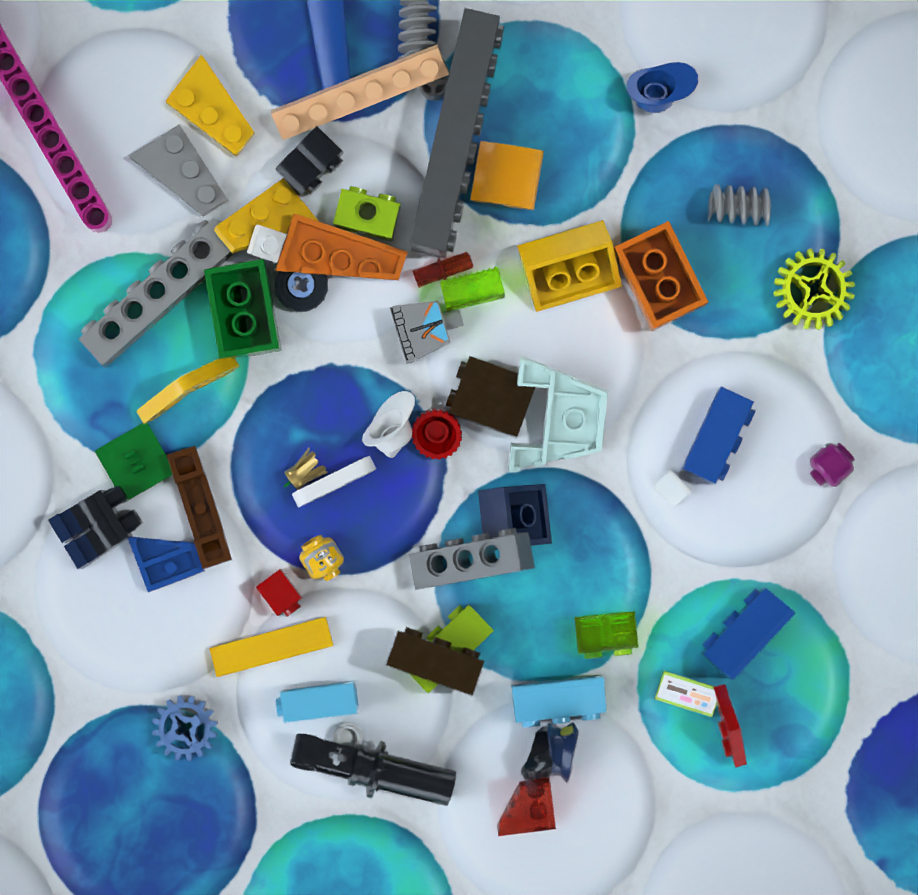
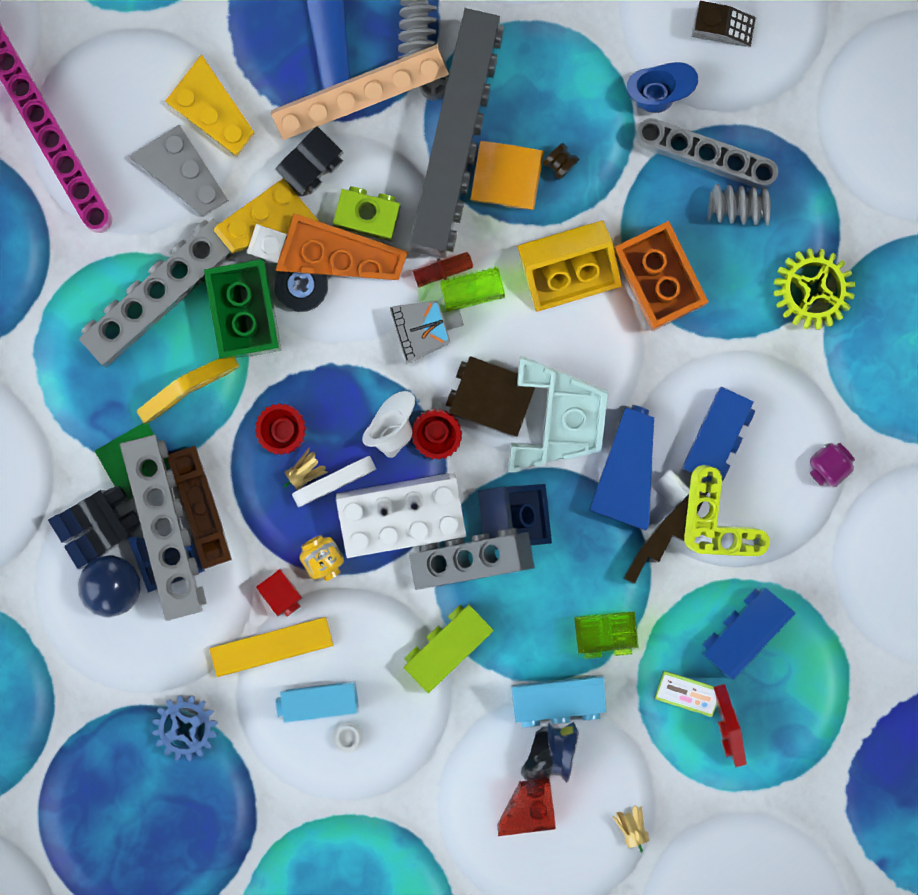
(109, 586): none -> dark blue piece
(134, 456): none -> light grey brick
(280, 429): none -> red hat
(374, 769): black piece -> none
(400, 515): none -> white piece
(435, 661): dark brown brick -> none
(560, 161): none -> dark brown wheel
(626, 476): none -> blue slope
(632, 827): none -> pearl gold piece
(658, 541): none -> dark brown slope
(708, 525): none -> neon yellow beam
(721, 150): none -> light grey beam
(723, 24): none -> dark brown slope

